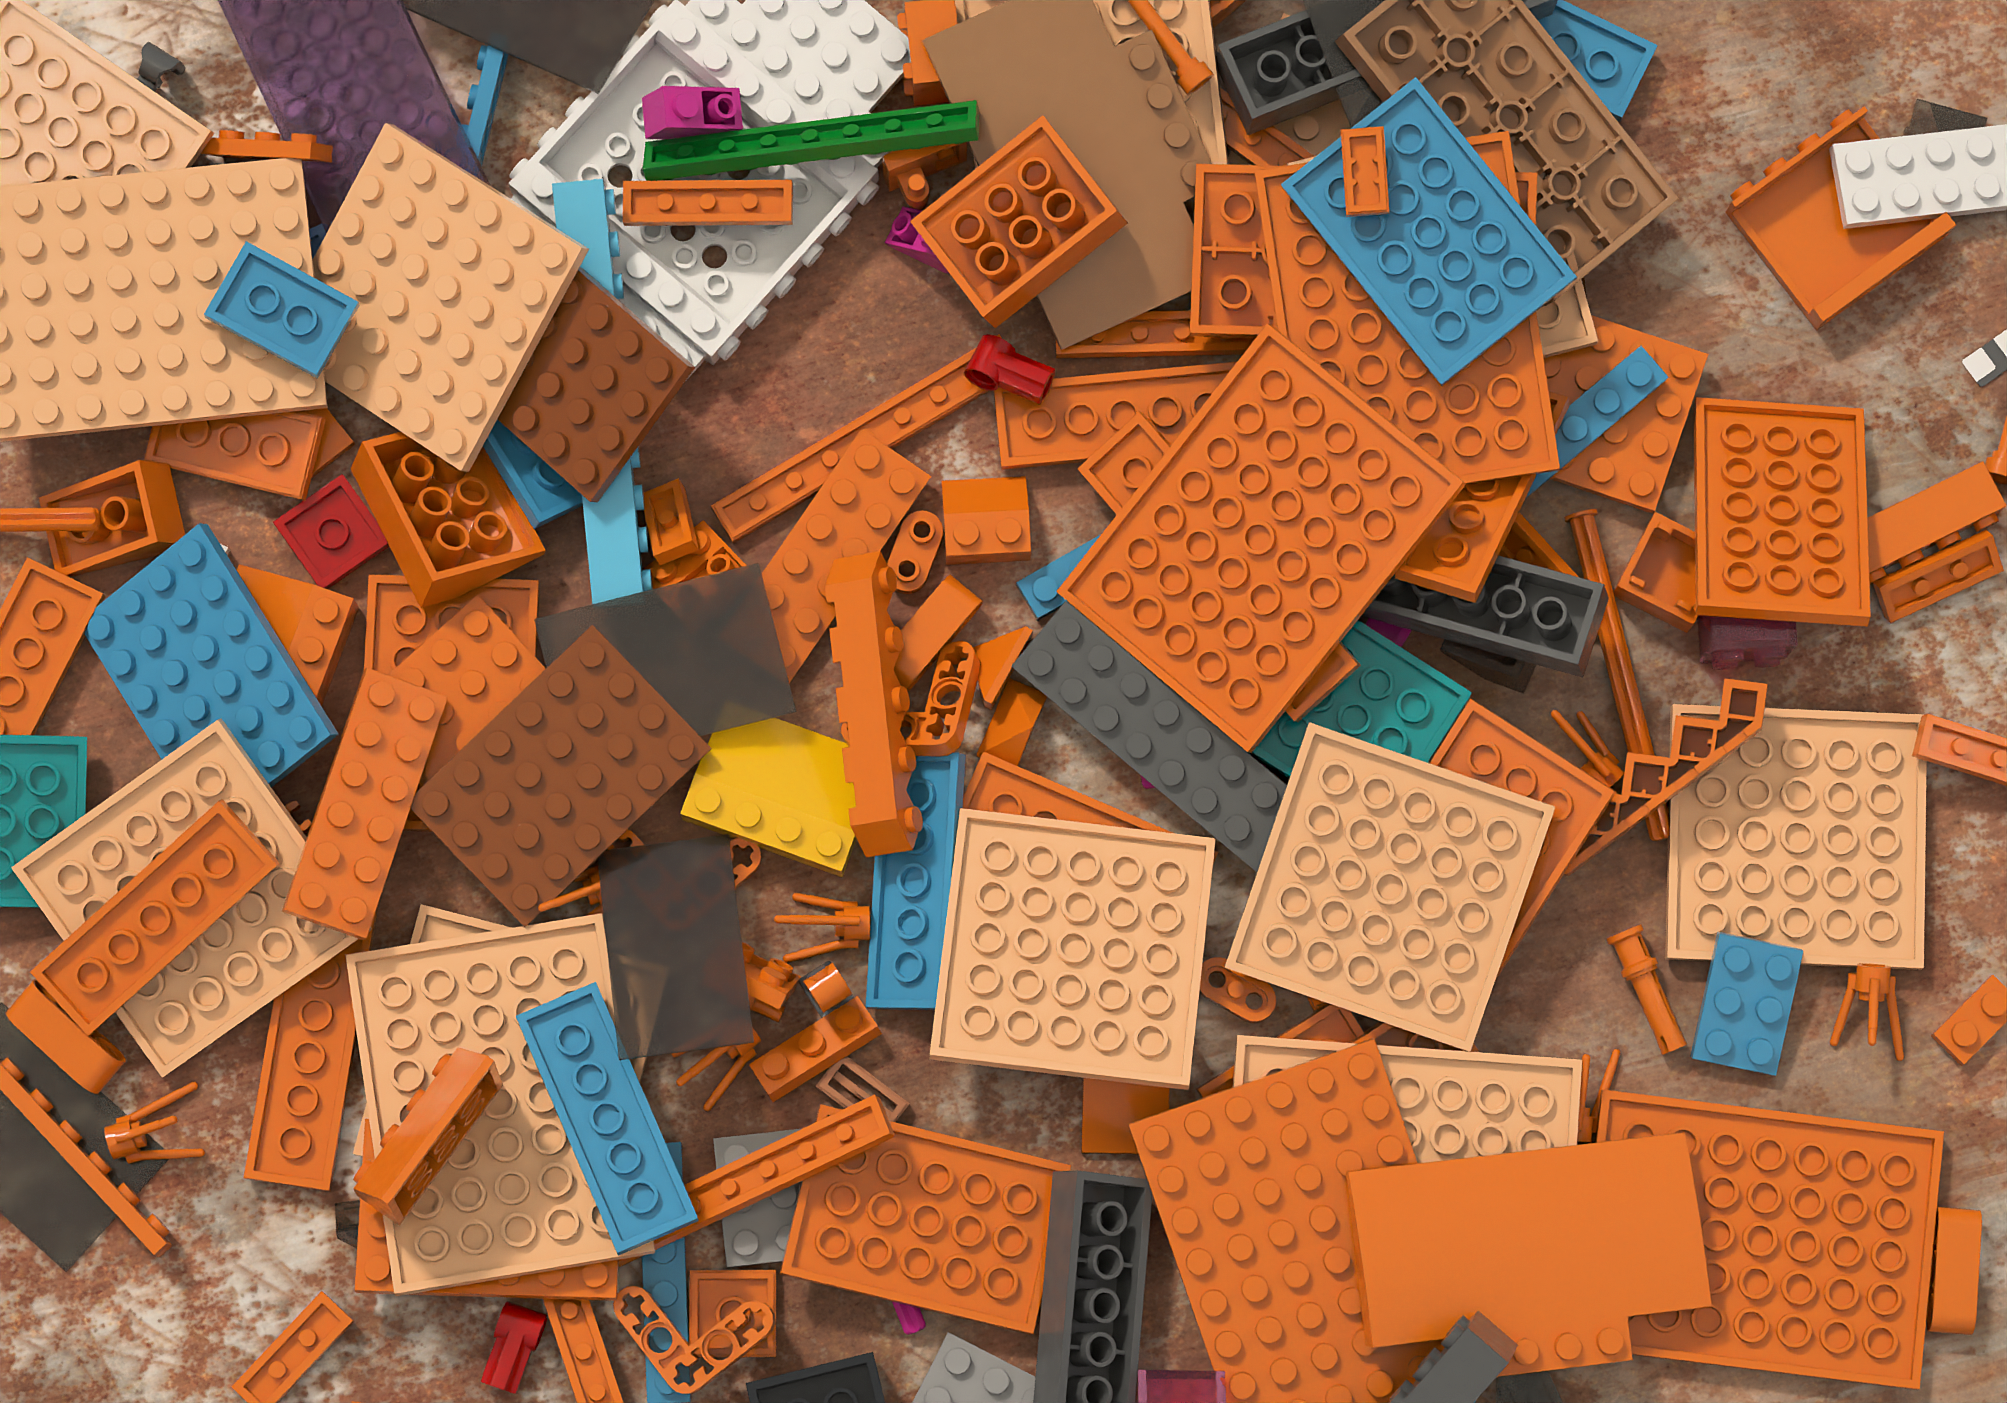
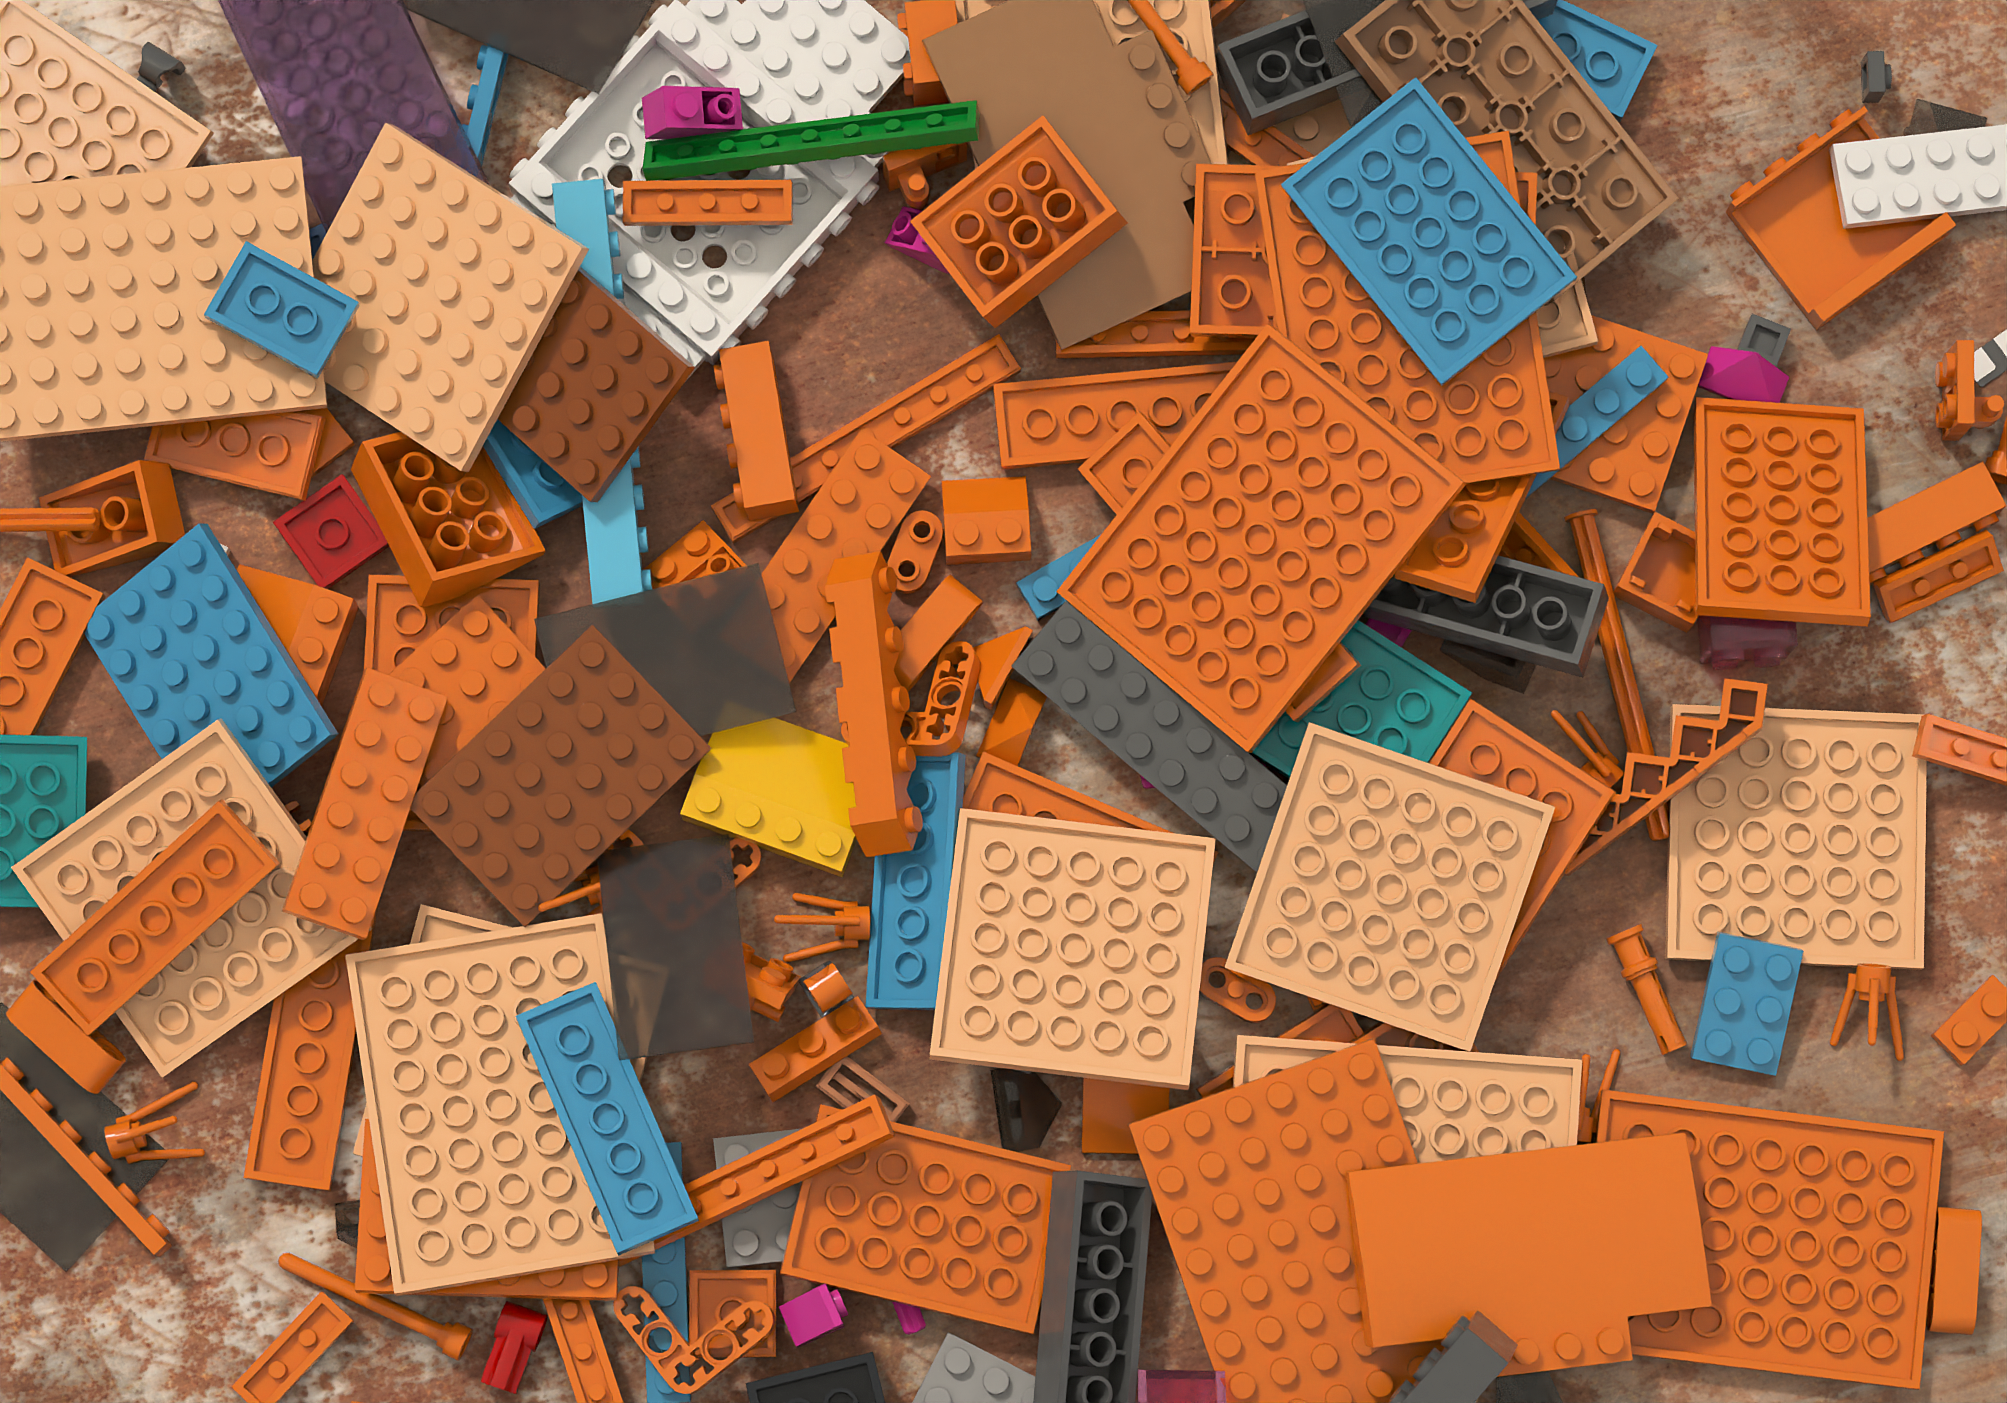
(268, 146): orange plate -> none
(428, 1134): orange slope -> none
(449, 1337): none -> orange piece
(669, 522): orange plate -> none
(745, 1054): orange plant -> none
(757, 430): none -> orange brick
(814, 1315): none -> dark pink slope
(999, 365): red piece -> none
(1023, 1108): none -> clear smoke slope
(1365, 171): orange plate -> none
(1742, 376): none -> dark pink slope
(1764, 338): none -> dark grey plate
(1875, 76): none -> dark grey plate
(1959, 405): none -> orange plate

